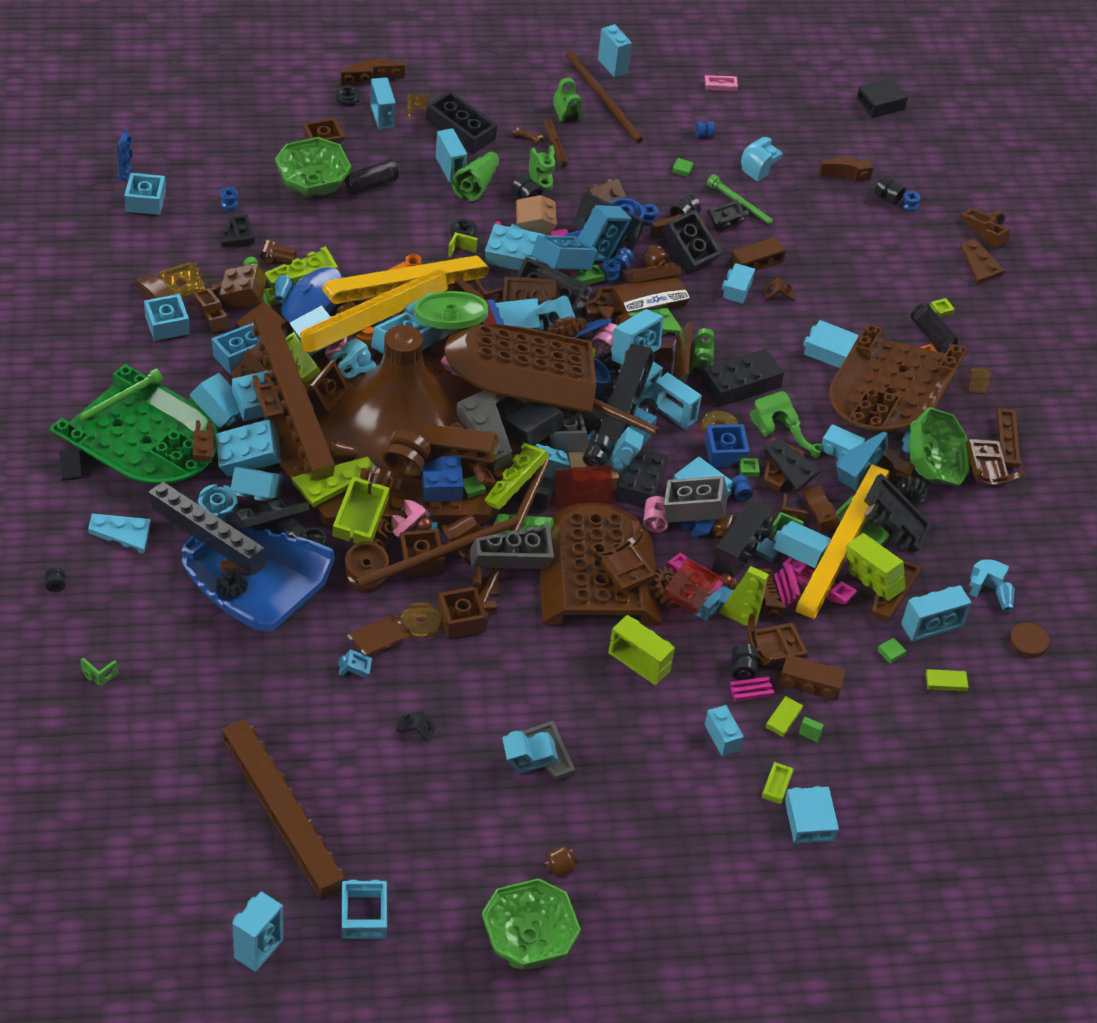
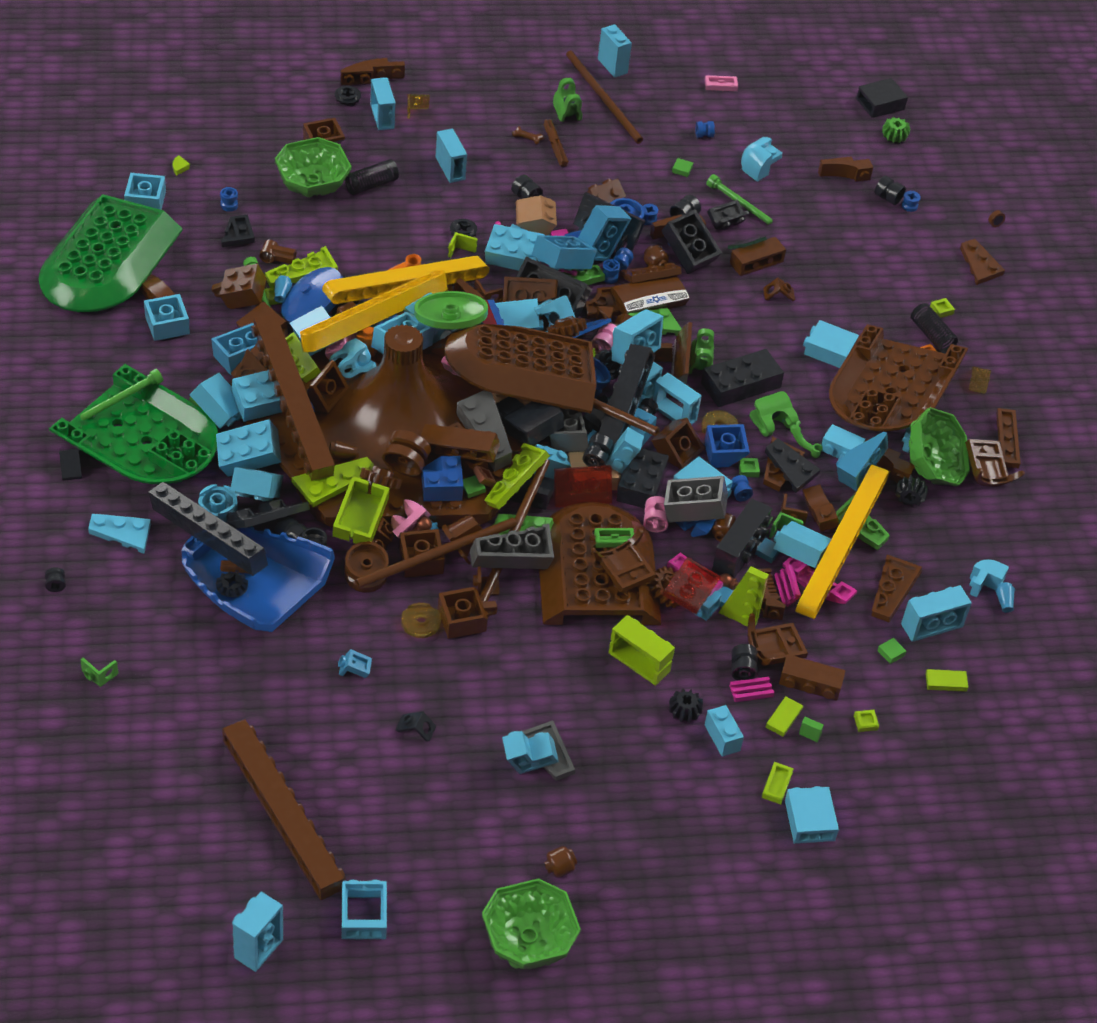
(93, 280): none -> green piece
(124, 156): blue piece -> none
(180, 165): none -> lime tile
(186, 272): clear yellow piece -> none
(203, 443): reddish brown hinge -> none
(211, 310): reddish brown slope -> none
(268, 398): reddish brown hinge -> none
(379, 635): reddish brown piece -> none
(469, 124): black brick -> none
(473, 179): bright green cone -> none
(541, 167): bright green piece -> none
(613, 540): none -> bright green tile
(678, 442): none -> reddish brown slope
(686, 705): none -> black gear
(738, 283): medium azure brick -> none
(747, 242): none -> clear green piece
(866, 720): none -> lime tile
(875, 566): lime piece -> none
(896, 130): none -> bright green gear
(901, 514): black hinge -> none
(986, 227): reddish brown slope -> none
(1029, 639): reddish brown tile -> none

